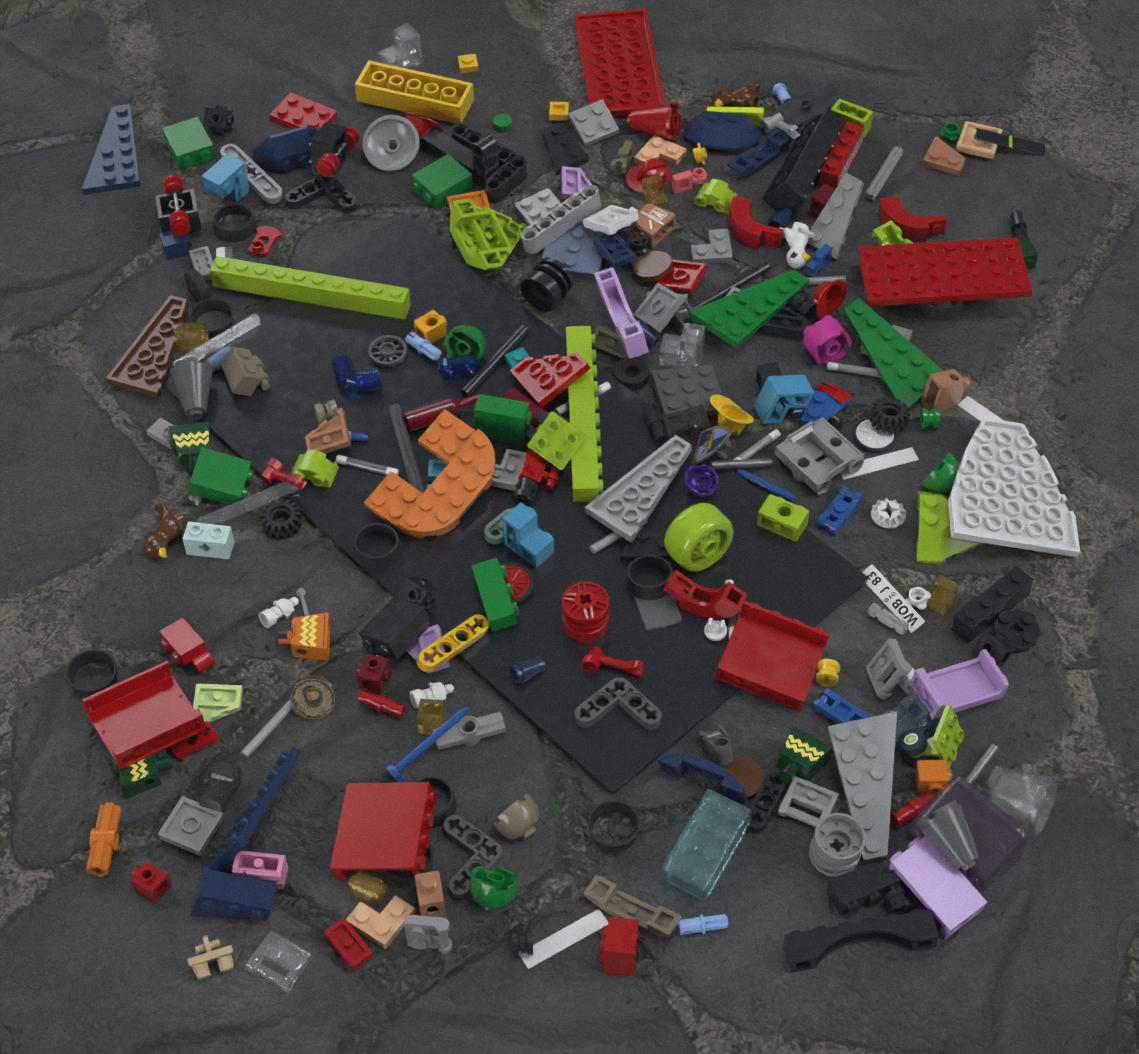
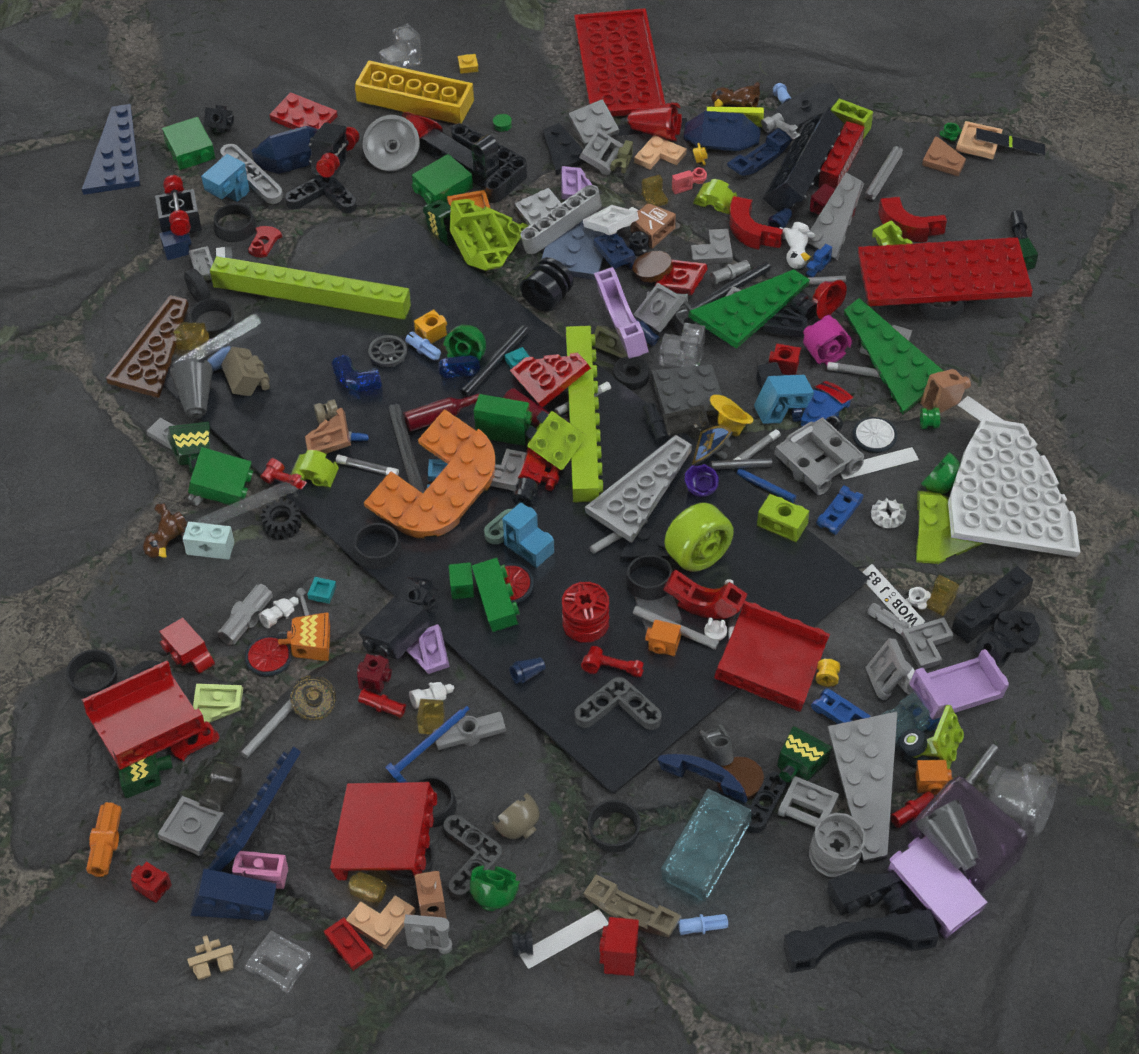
(245, 614): none -> light grey piece
(267, 657): none -> red wheel
(322, 590): none -> teal plate
(438, 220): none -> dark green torso
(451, 641): yellow beam -> none
(461, 580): none -> green panel
(559, 111): yellow plate -> none
(597, 147): none -> light grey plate
(648, 169): red piece -> none
(663, 637): none -> orange brick
(691, 634): none -> light grey bar
(729, 271): none -> light grey pin
(786, 357): none -> red brick
(889, 415): black tyre -> none
(922, 641): none -> light grey plate

